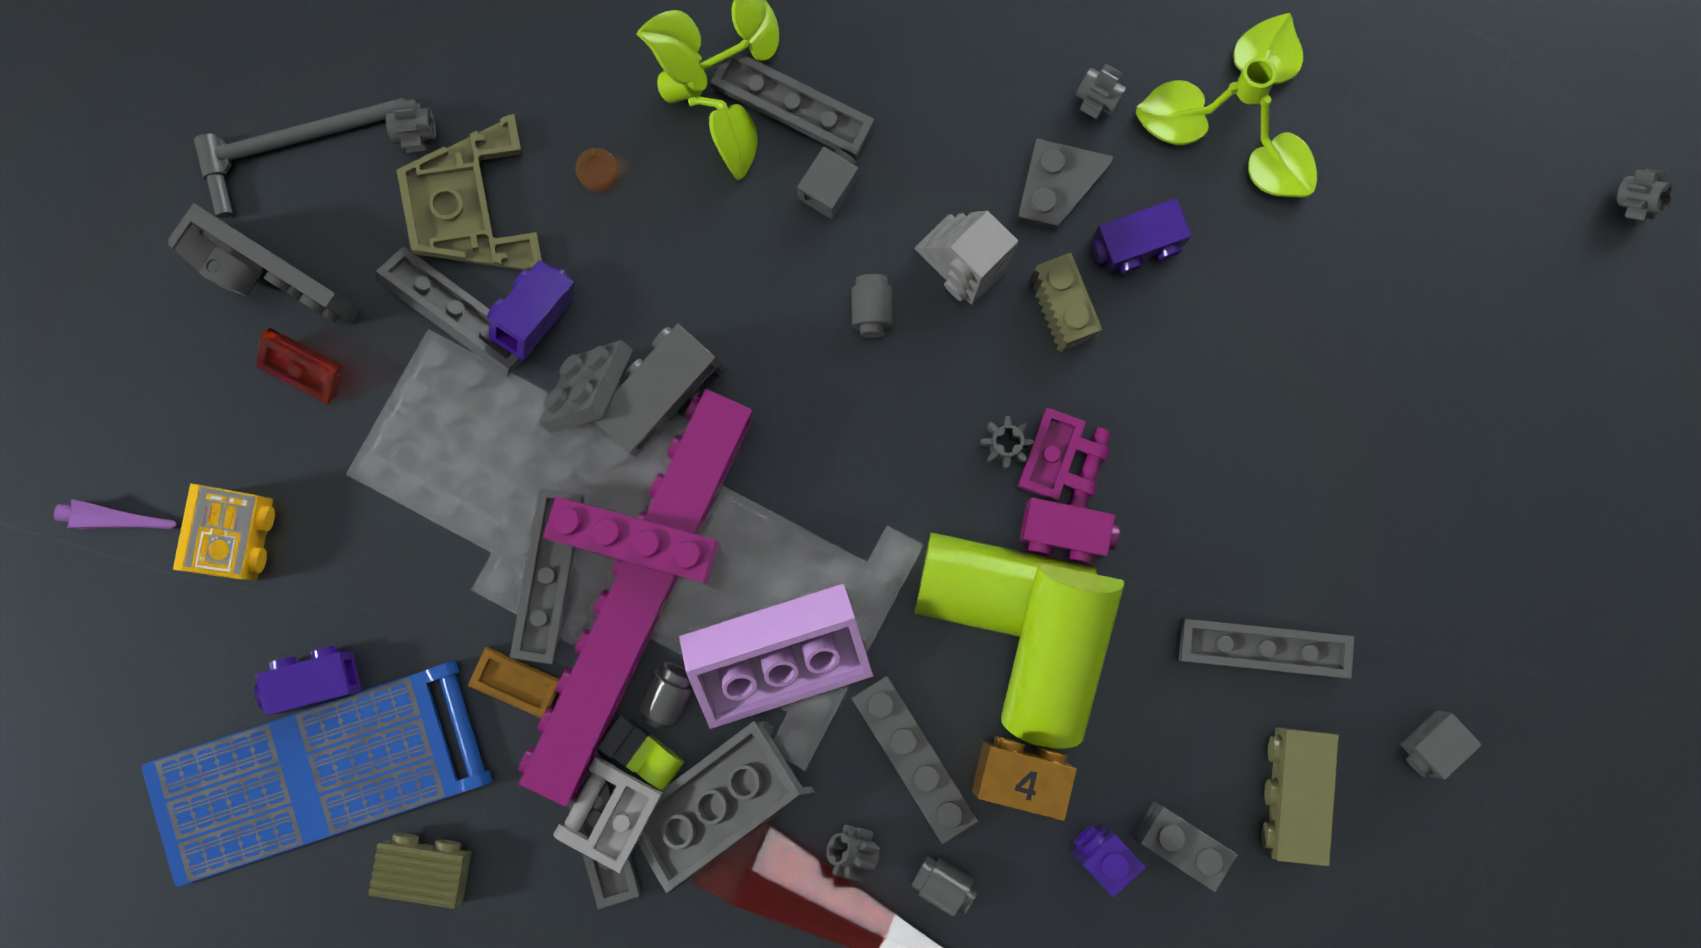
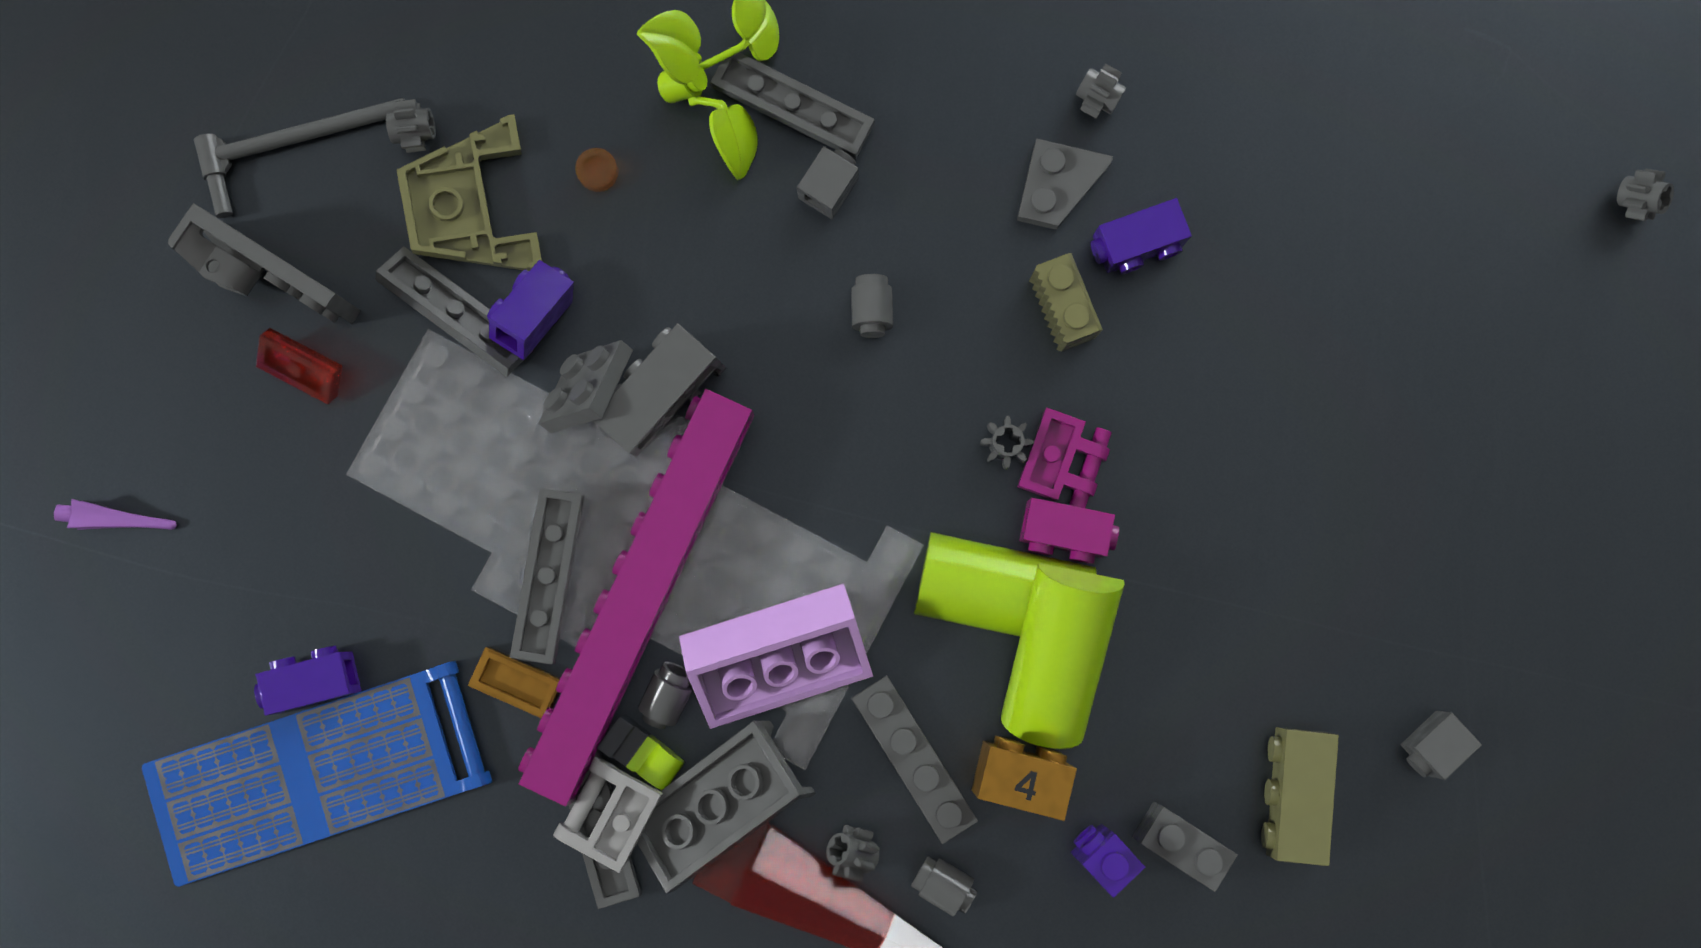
(224, 533): yellow slope -> none
(420, 871): olive brick -> none
(631, 540): magenta plate -> none
(969, 253): light grey wedge -> none
(1266, 57): lime plant -> none
(1266, 648): dark grey plate -> none

